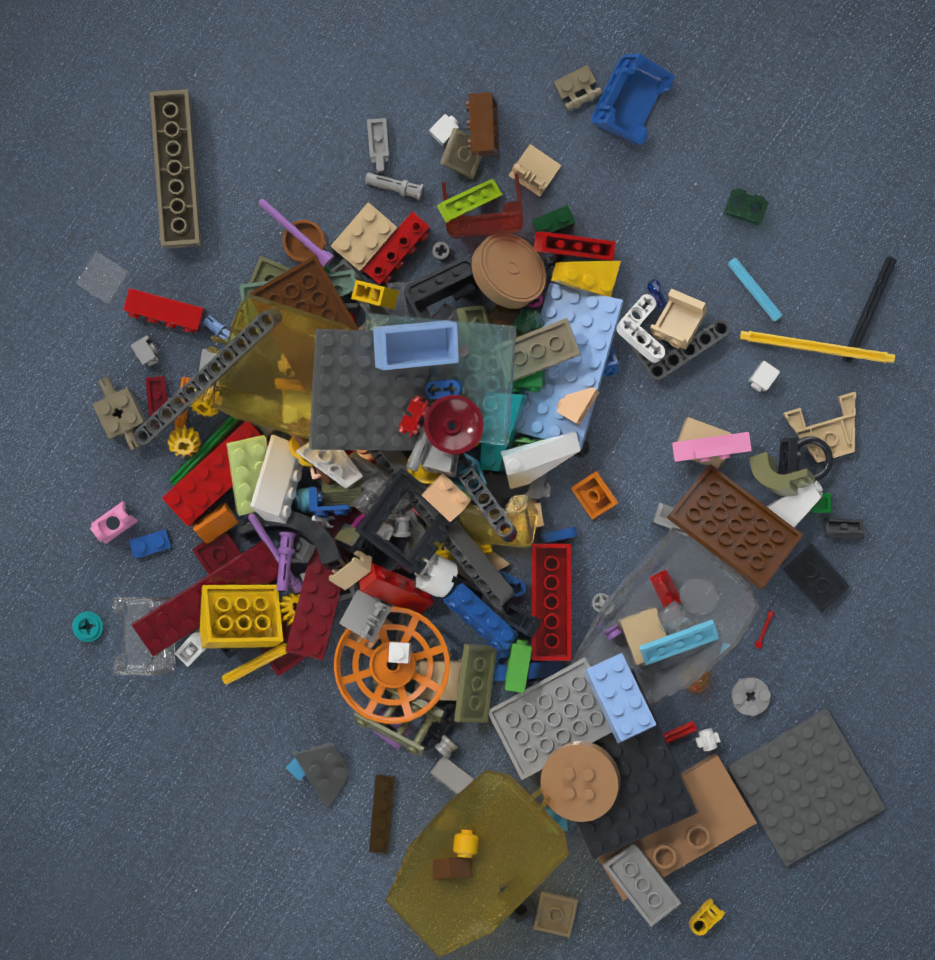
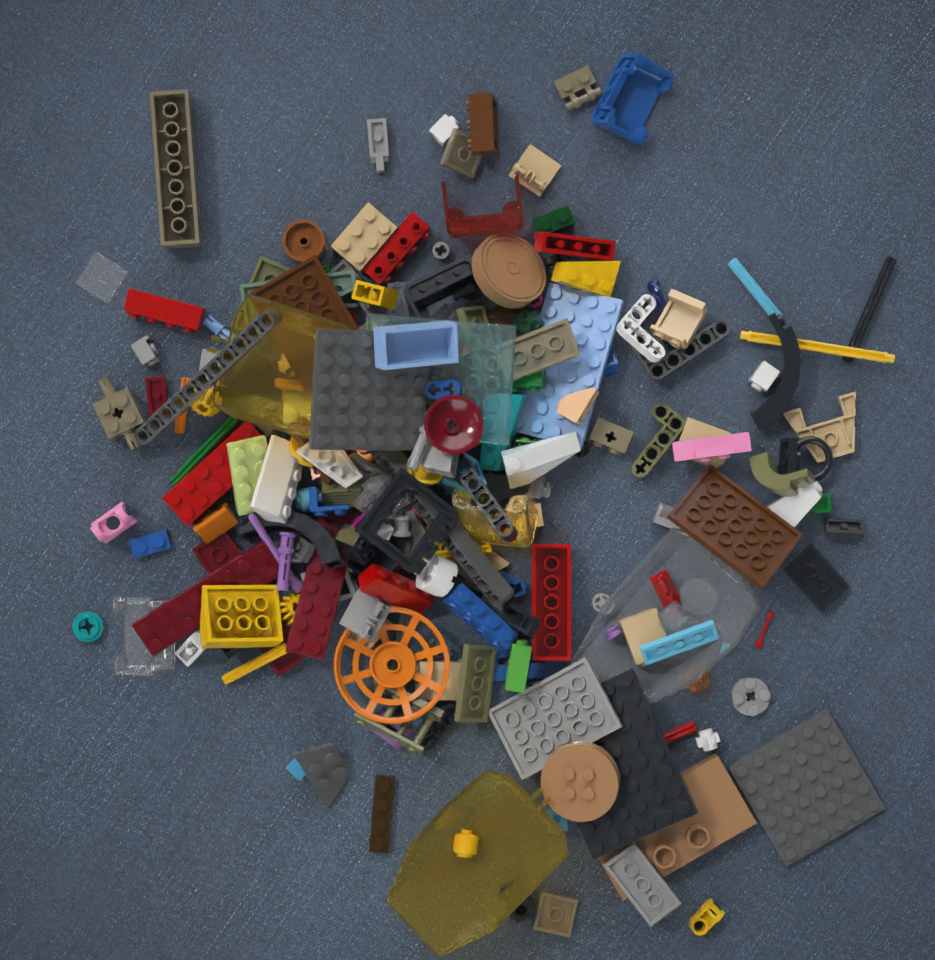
(184, 441): yellow gear -> none
(323, 256): medium lavender piece -> none
(324, 521): white hand -> none
(352, 571): tan hinge -> none
(399, 652): white brick -> none
(403, 187): light grey pin -> none
(409, 423): red hinge -> none
(446, 497): light nougat brick -> none
(446, 746): light grey wheel -> none
(450, 775): light grey hinge -> none
(452, 868): reddish brown slope -> none
(469, 200): lime plate -> none
(558, 534): blue beam -> none
(594, 495): orange slope -> none
(619, 698): light blue piece -> none
(621, 435): none -> dark tan brick
(654, 443): none -> olive beam
(744, 212): clear green brick -> none
(786, 388): none -> black arch

